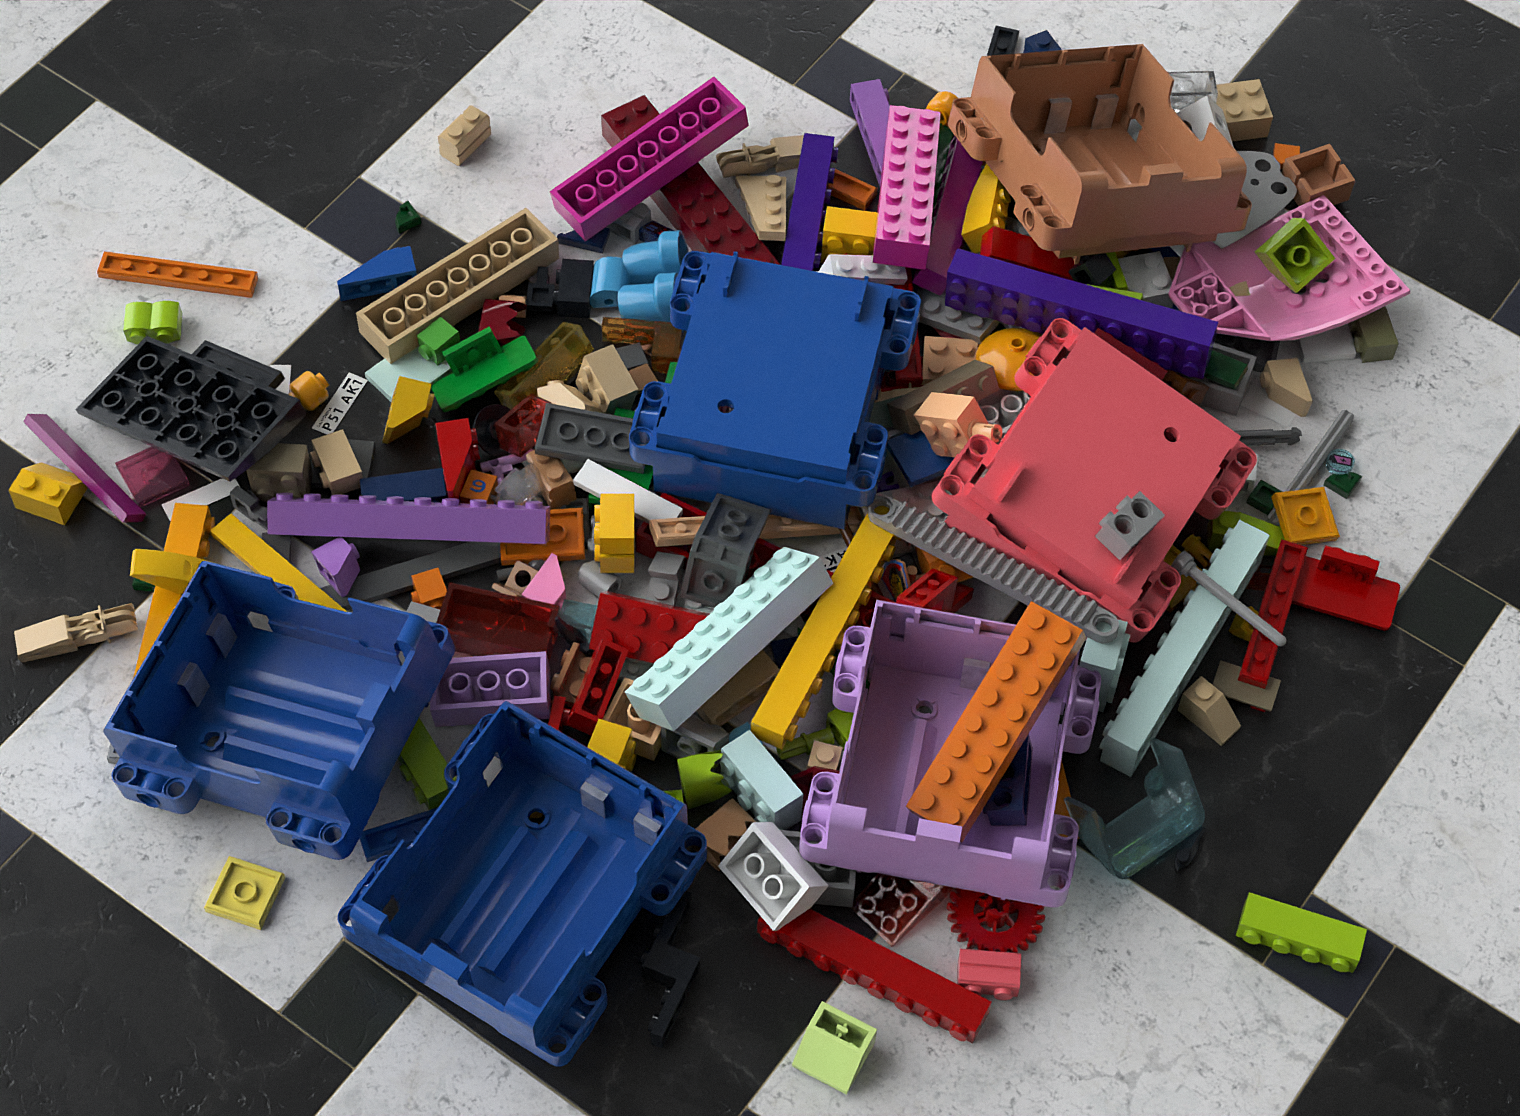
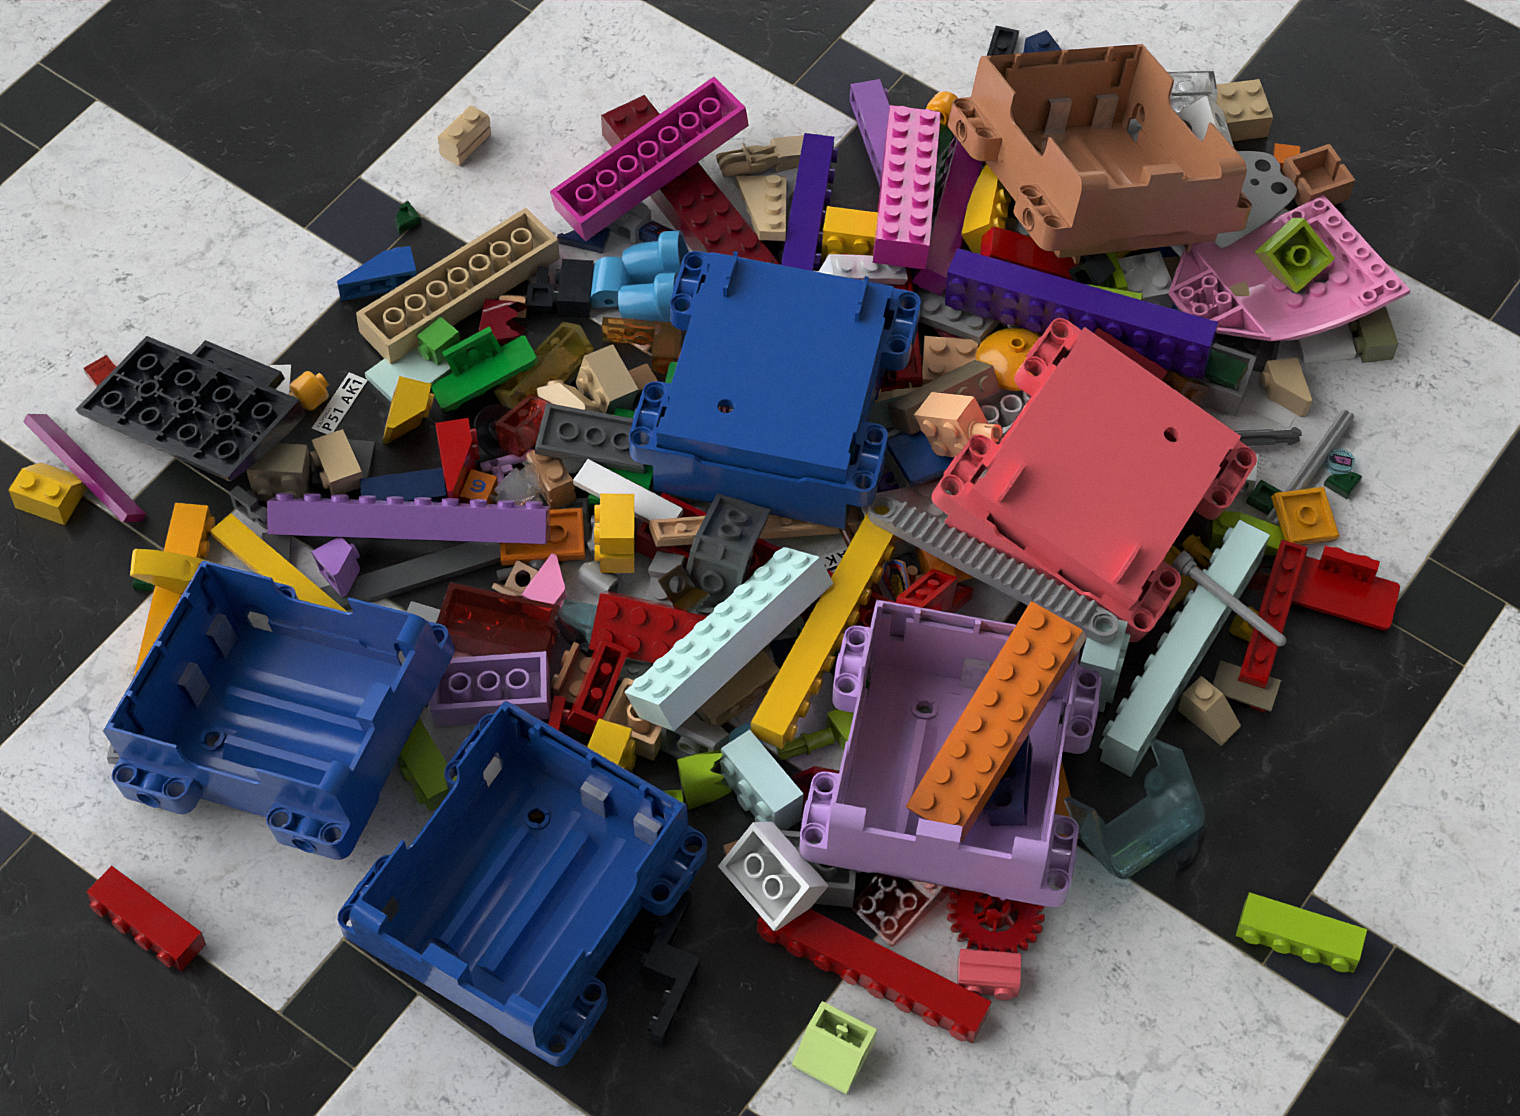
(67, 633): tan arm -> none
(99, 370): none -> clear red tile
(145, 918): none -> red brick
(151, 475): clear pink tile -> none
(157, 320): lime brick -> none
(177, 274): orange tile -> none
(203, 495): white sticker -> none
(244, 892): light yellow tile -> none
(386, 837): blue tile -> none
(429, 588): orange brick -> none
(632, 356): dark grey tile -> none
(689, 596): none -> dark brown bracket
(723, 828): medium nougat piece -> none
(825, 756): tan brick -> none
(852, 190): orange tile -> none
(1129, 525): light grey brick -> none

